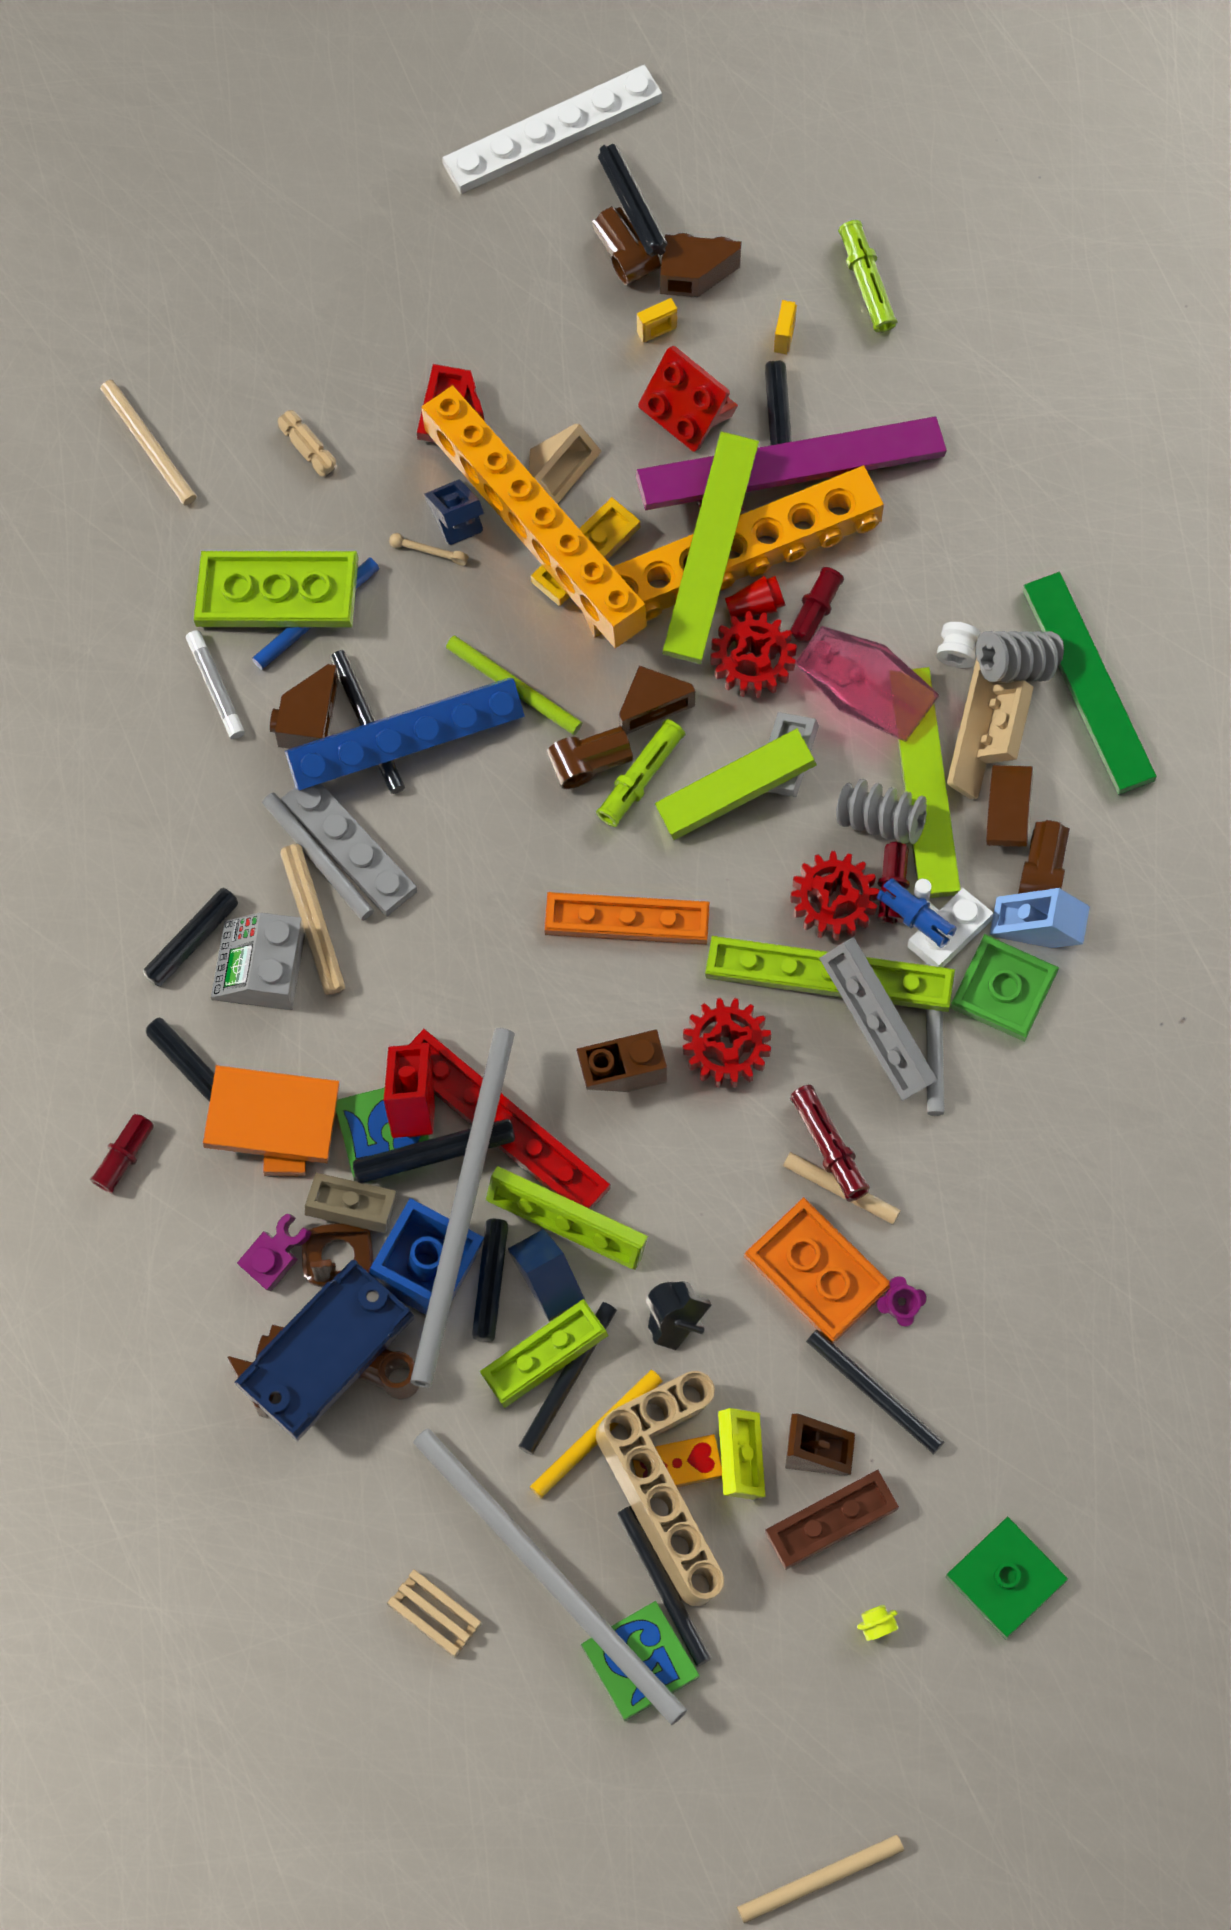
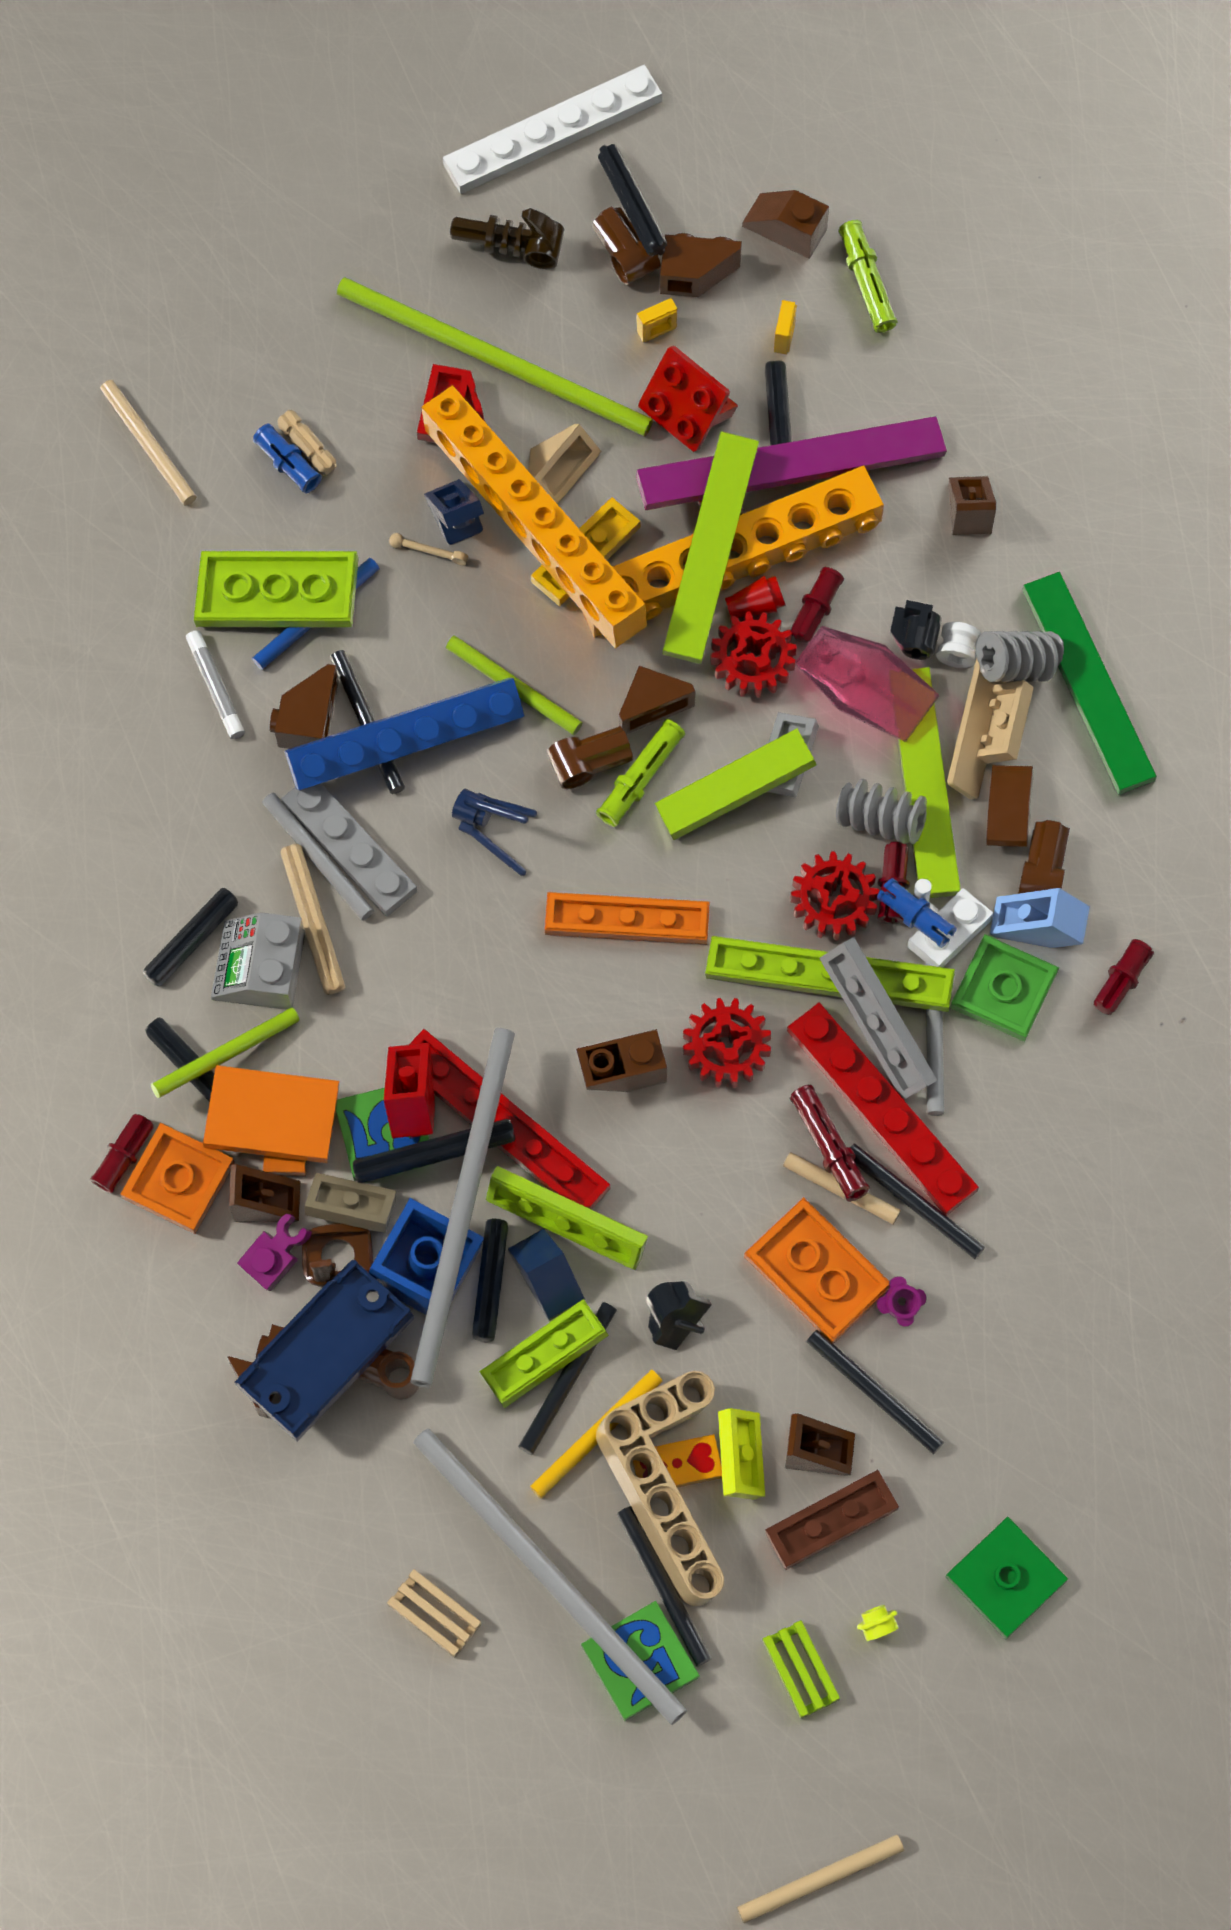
(177, 1178): none -> orange plate
(225, 1052): none -> lime bar
(262, 1195): none -> reddish brown slope
(287, 458): none -> blue pin
(477, 809): none -> dark blue plant
(494, 356): none -> lime piece
(540, 242): none -> dark brown piece
(785, 1636): none -> lime tile
(789, 220): none -> reddish brown slope
(882, 1109): none -> red plate
(916, 629): none -> black piece
(917, 1203): none -> black bar
(971, 505): none -> reddish brown slope
(1123, 976): none -> dark red axle

